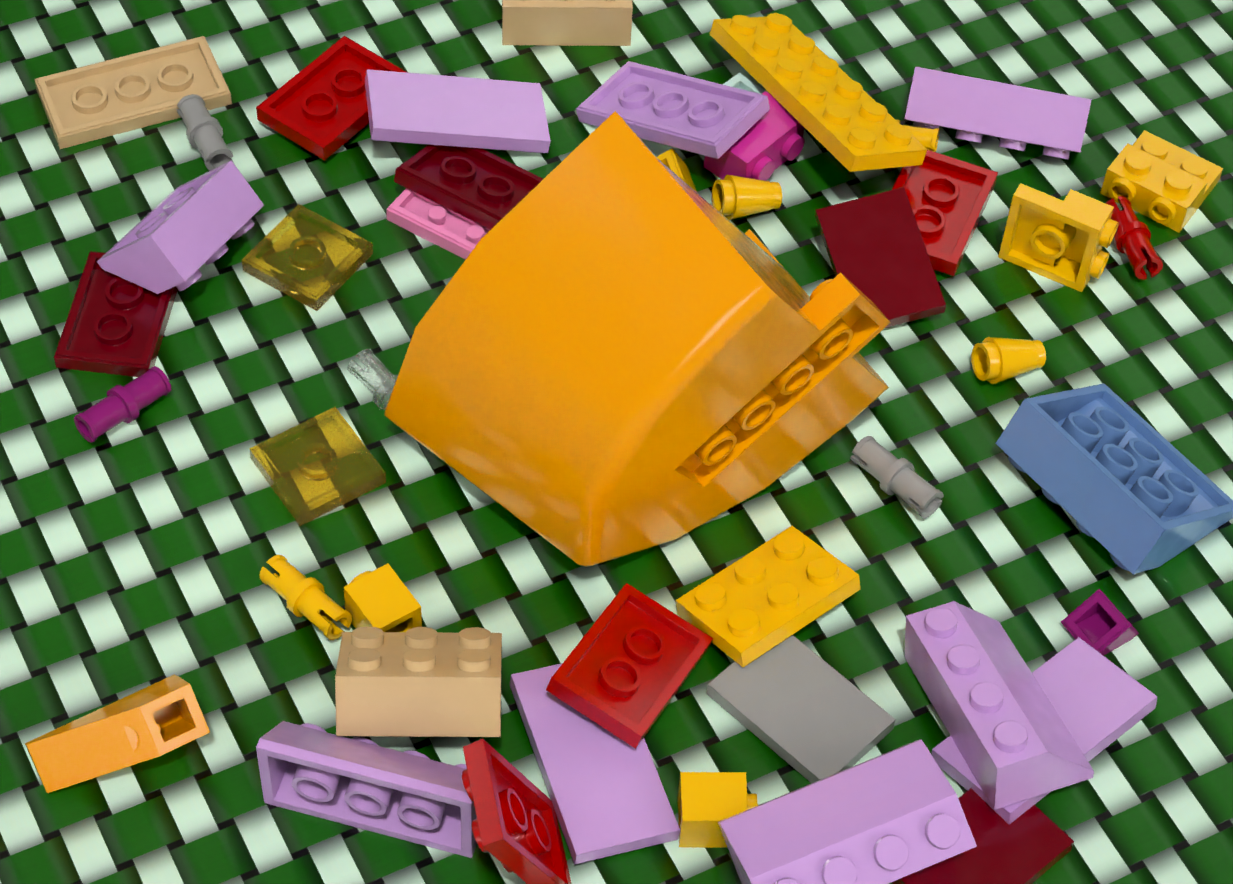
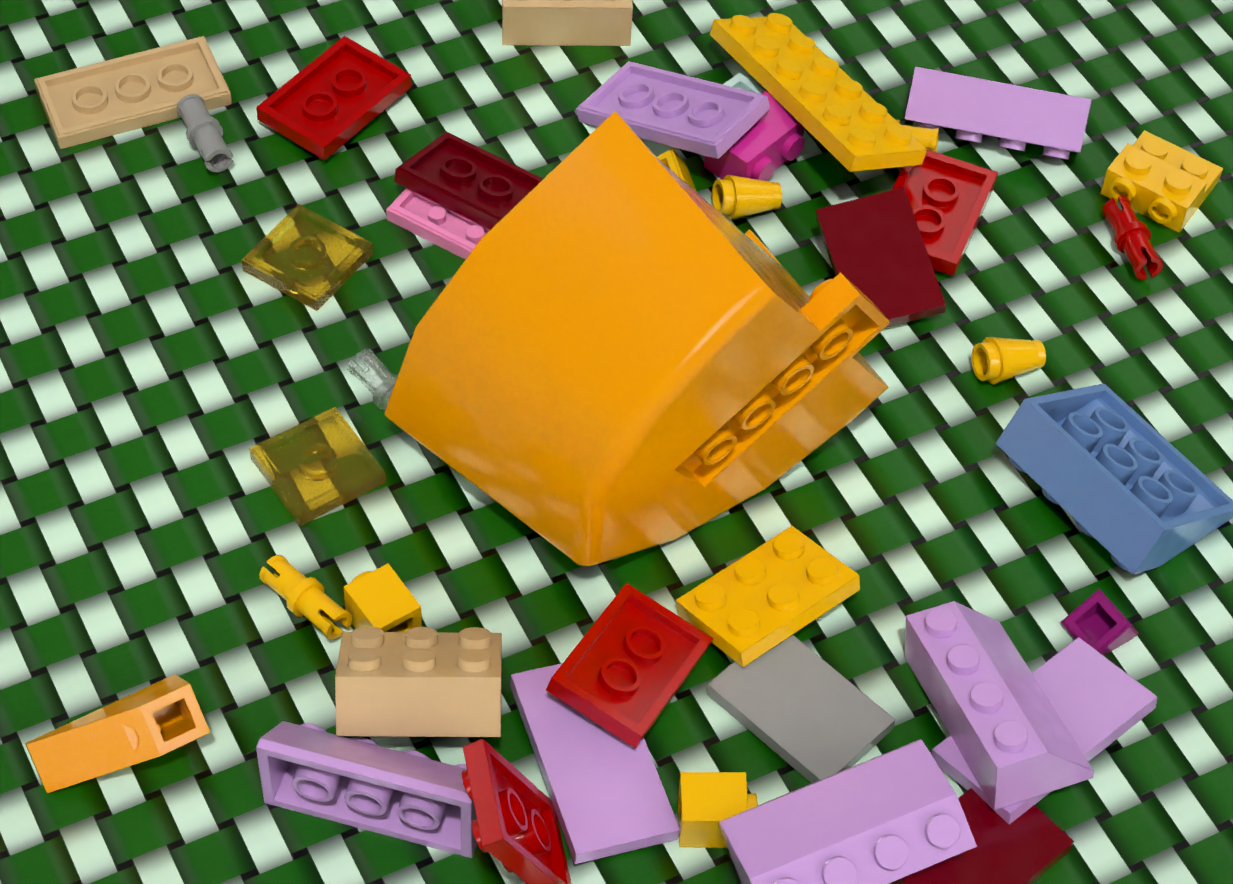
(113, 324): dark red tile -> none
(122, 404): magenta pin -> none
(185, 231): lavender slope -> none
(456, 111): lavender tile -> none
(897, 476): light grey pin -> none
(1058, 236): yellow plate -> none

